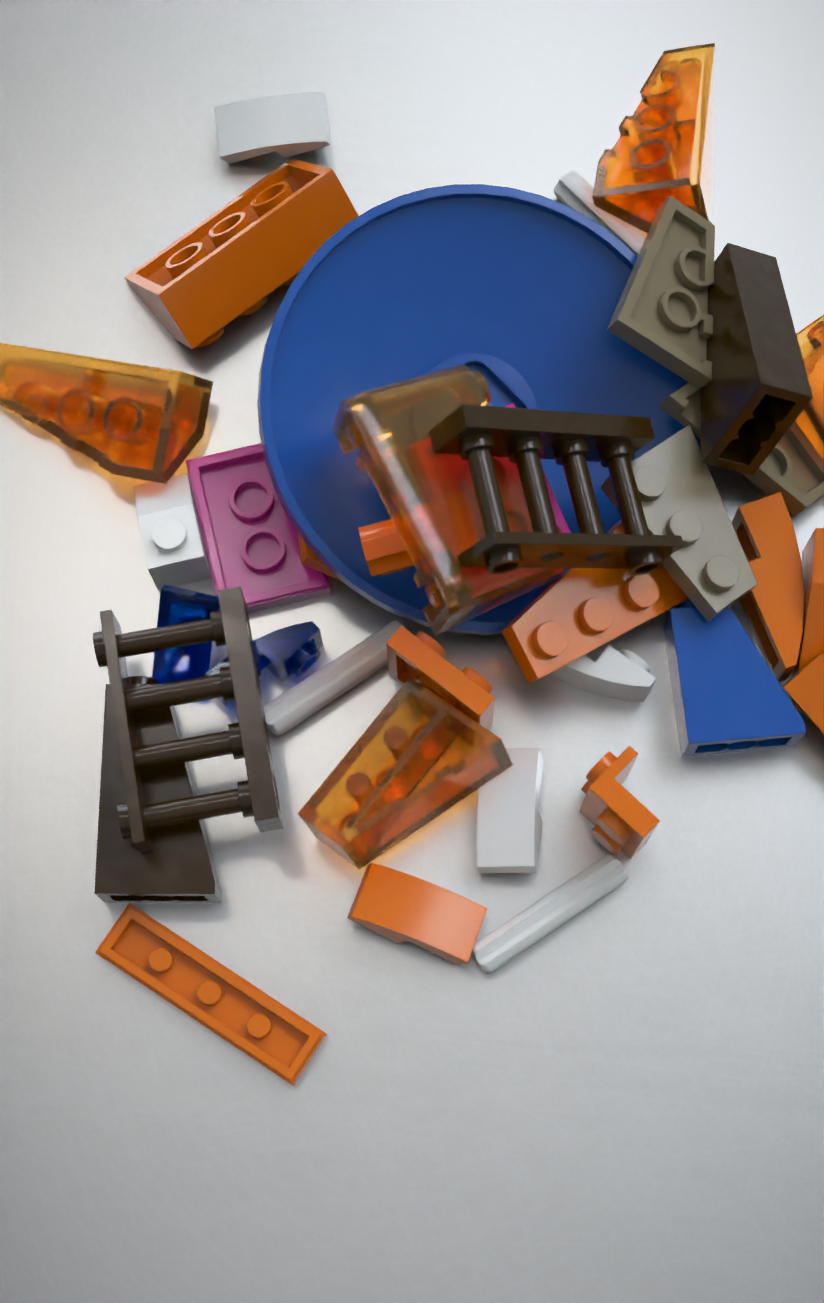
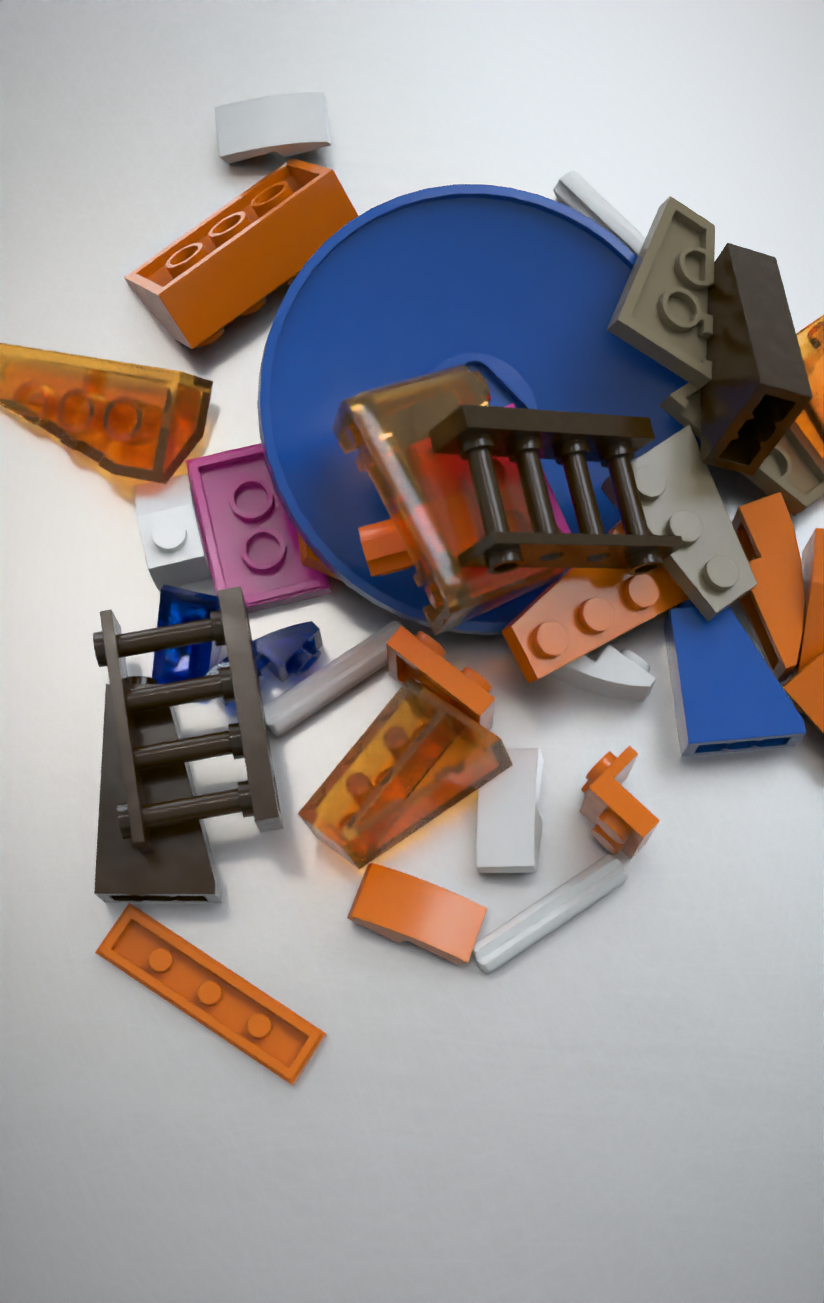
(665, 143): clear orange wedge -> none

